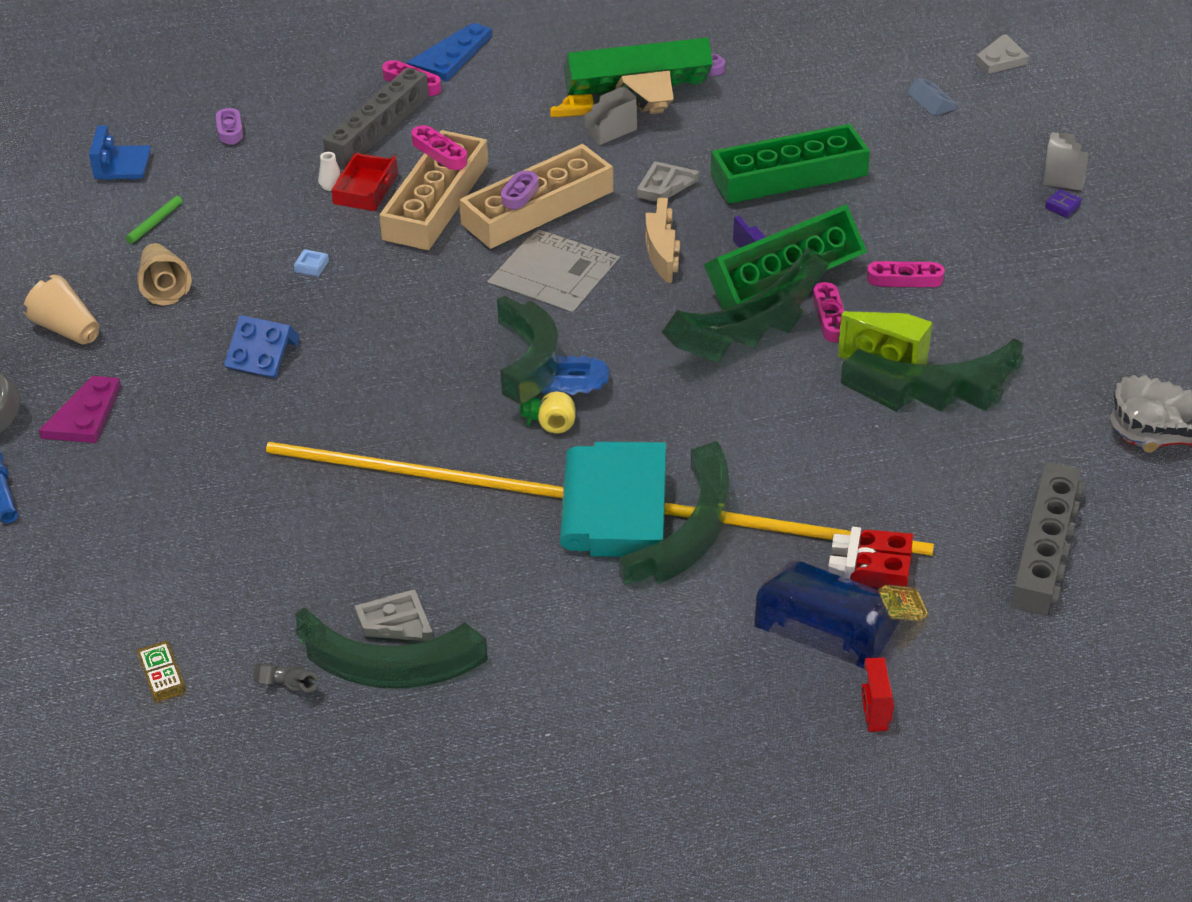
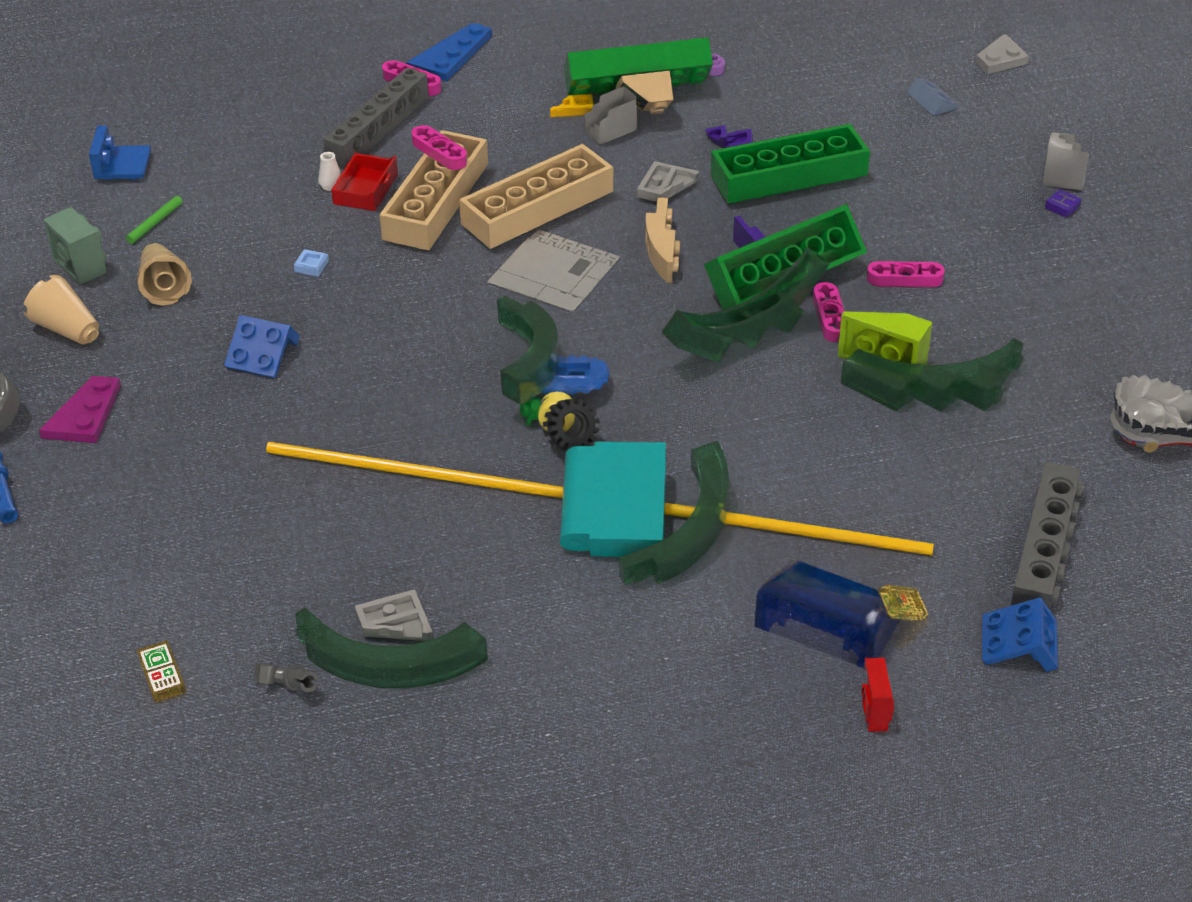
(75, 245): none -> sand green brick
(229, 126): medium lavender plate -> none
(519, 189): medium lavender plate -> none
(555, 420): none -> black tyre
(724, 139): none -> dark purple slope
(872, 557): red hips -> none
(1021, 631): none -> blue bracket

